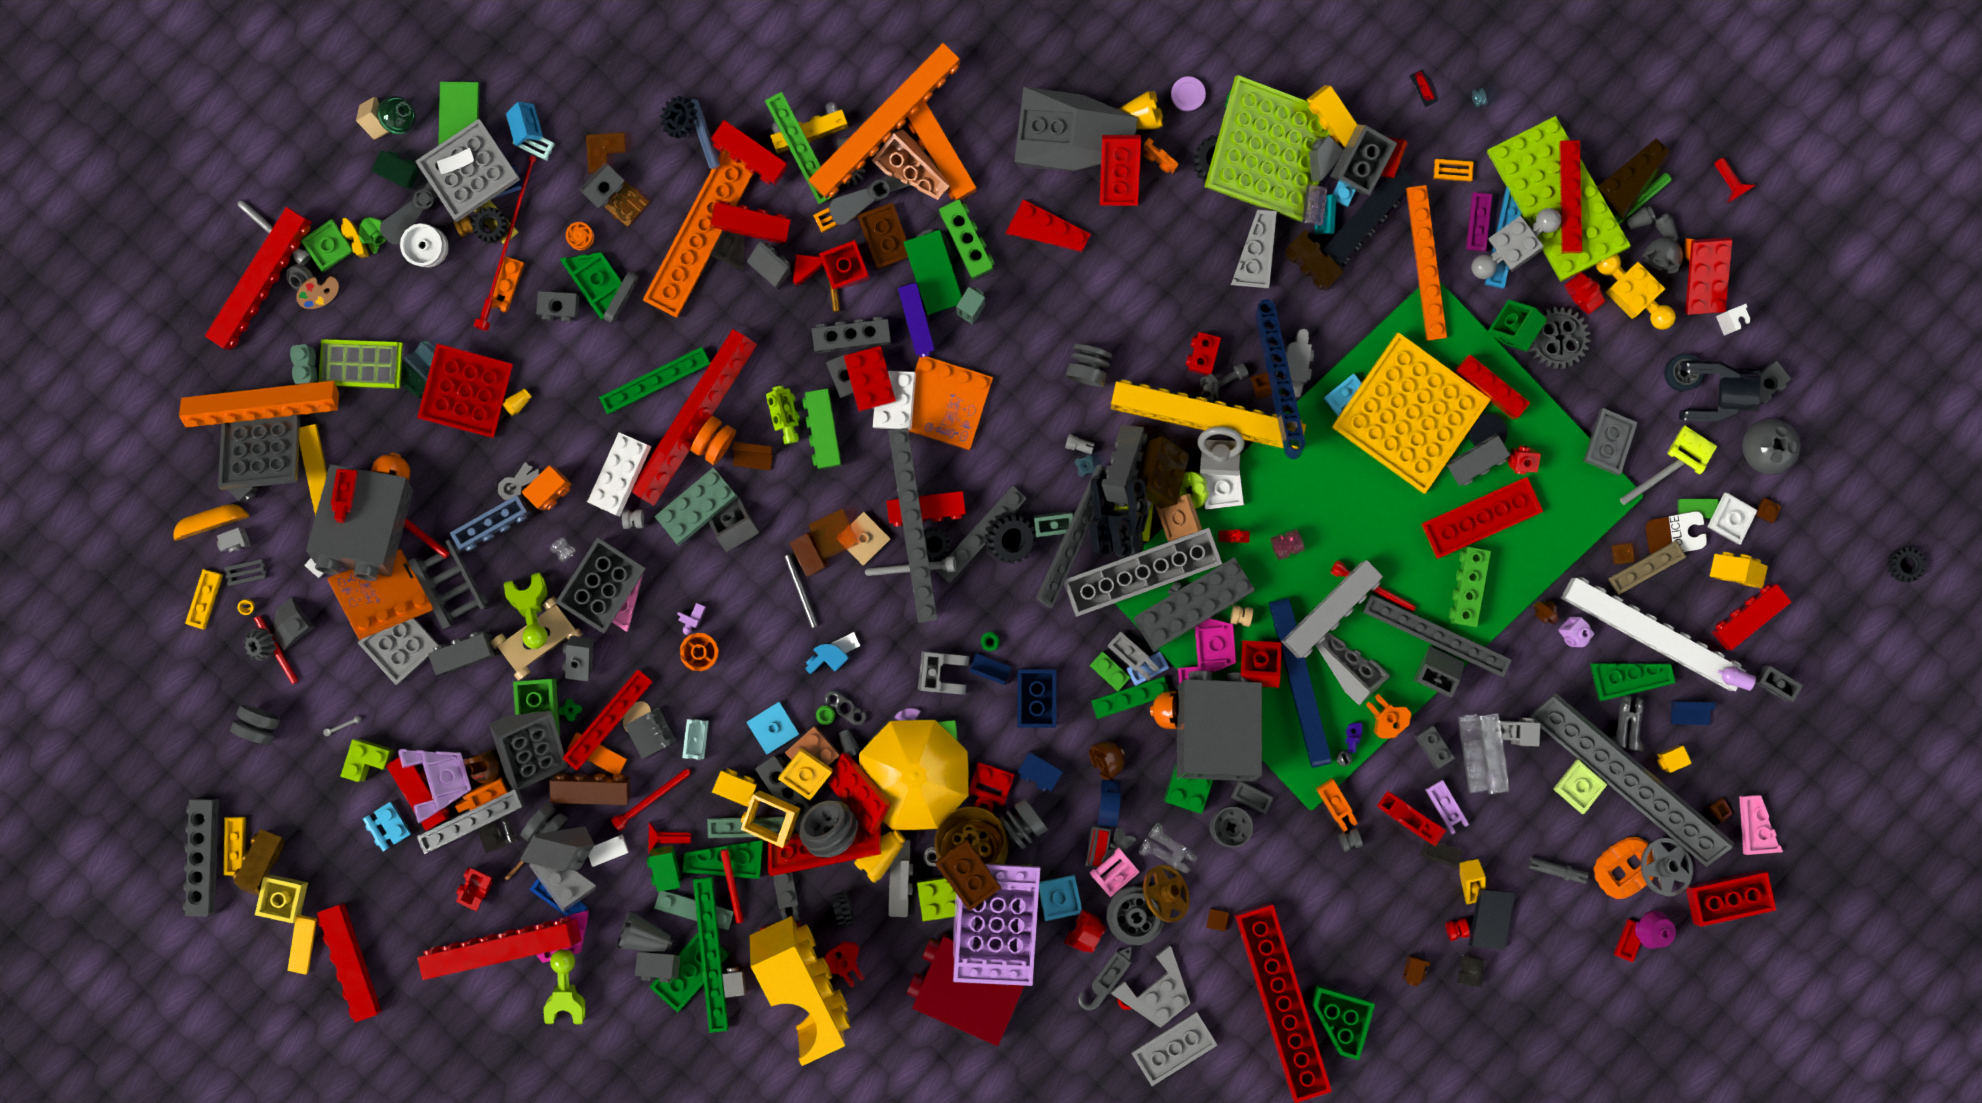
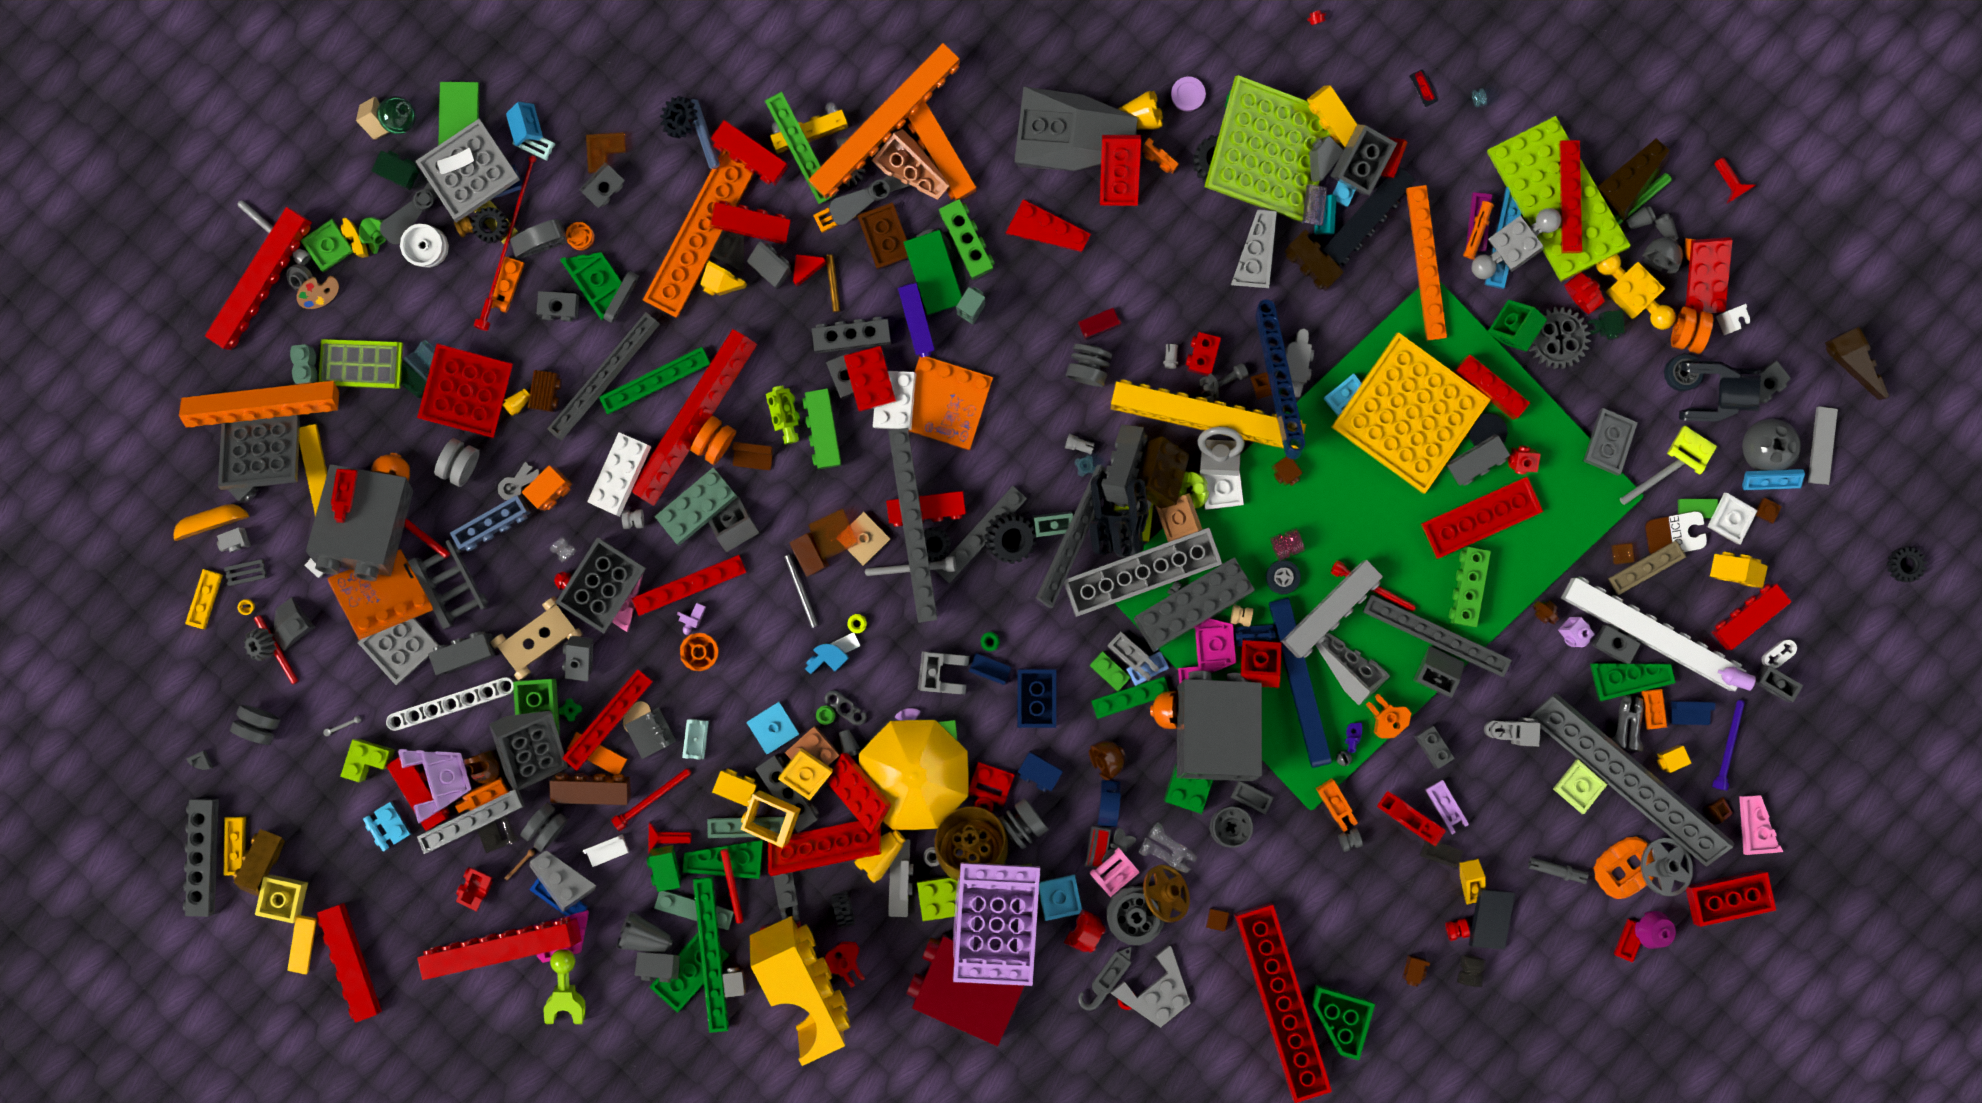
(200, 761): none -> dark grey tile
(443, 706): none -> white beam
(456, 462): none -> light grey wheel
(528, 604): lime piece -> none
(539, 238): none -> dark grey beam
(544, 391): none -> reddish brown brick
(559, 849): dark grey slope -> none
(562, 579): none -> red plate
(603, 376): none -> dark grey plate
(626, 204): clear orange piece -> none
(688, 585): none -> red plate
(720, 281): none -> yellow slope
(828, 829): dark grey wheel -> none
(844, 265): red slope -> none
(851, 623): none -> neon yellow plate
(967, 875): reddish brown tile -> none
(1099, 324): none -> dark red panel
(1171, 356): none -> light grey pin
(1174, 1048): light grey plate -> none
(1234, 536): red piece -> none
(1254, 633): none -> dark blue hinge
(1286, 471): none -> reddish brown brick
(1290, 577): none -> black wheel
(1316, 17): none -> red plate
(1437, 169): light orange tile -> none
(1481, 222): none -> orange pin
(1492, 757): clear fence -> none
(1604, 643): none -> dark grey brick
(1609, 324): none -> clear green brick
(1654, 709): none -> orange plate
(1691, 330): none -> orange wheel
(1721, 781): none -> dark purple piece
(1773, 479): none -> dark azure tile
(1776, 650): none -> white beam
(1822, 445): none -> light grey tile
(1851, 353): none -> dark brown wedge

